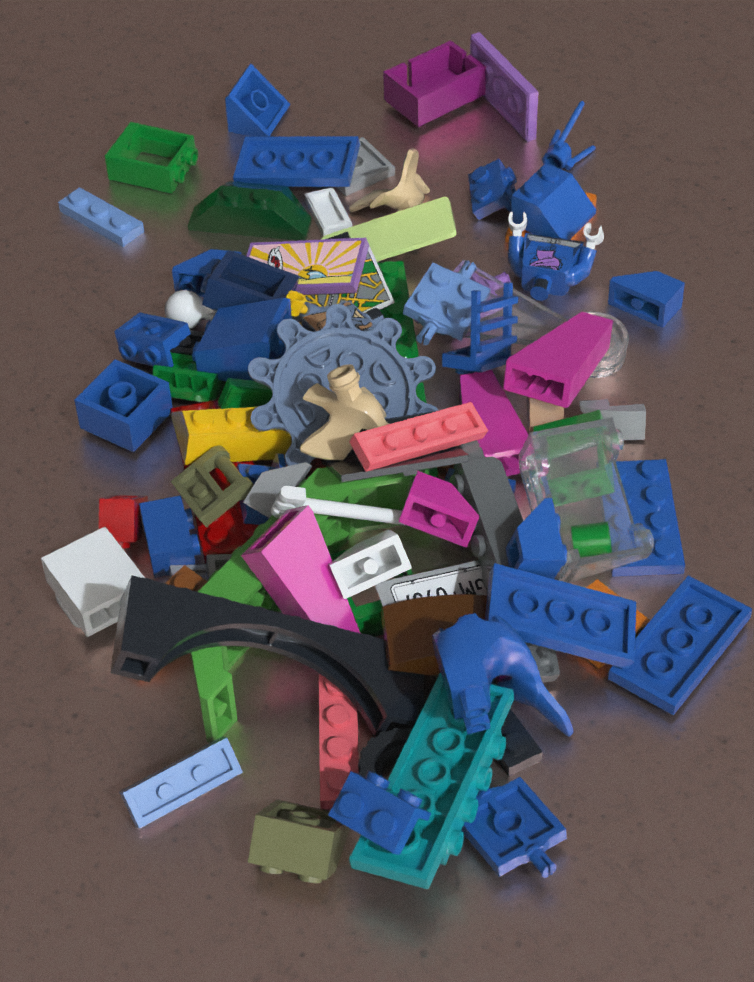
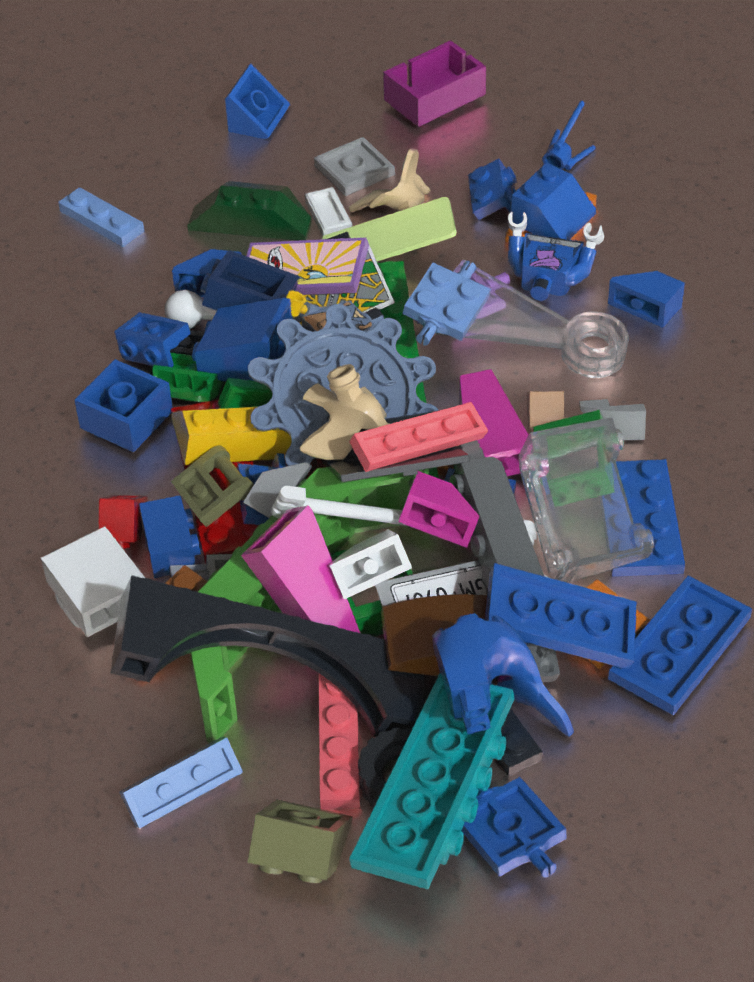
(153, 140): green window -> none
(298, 161): blue plate -> none
(376, 811): blue bracket -> none
(490, 352): blue plate -> none
(507, 88): medium lavender tile -> none
(538, 543): blue slope -> none
(559, 361): dark pink slope -> none
(592, 539): green beam -> none

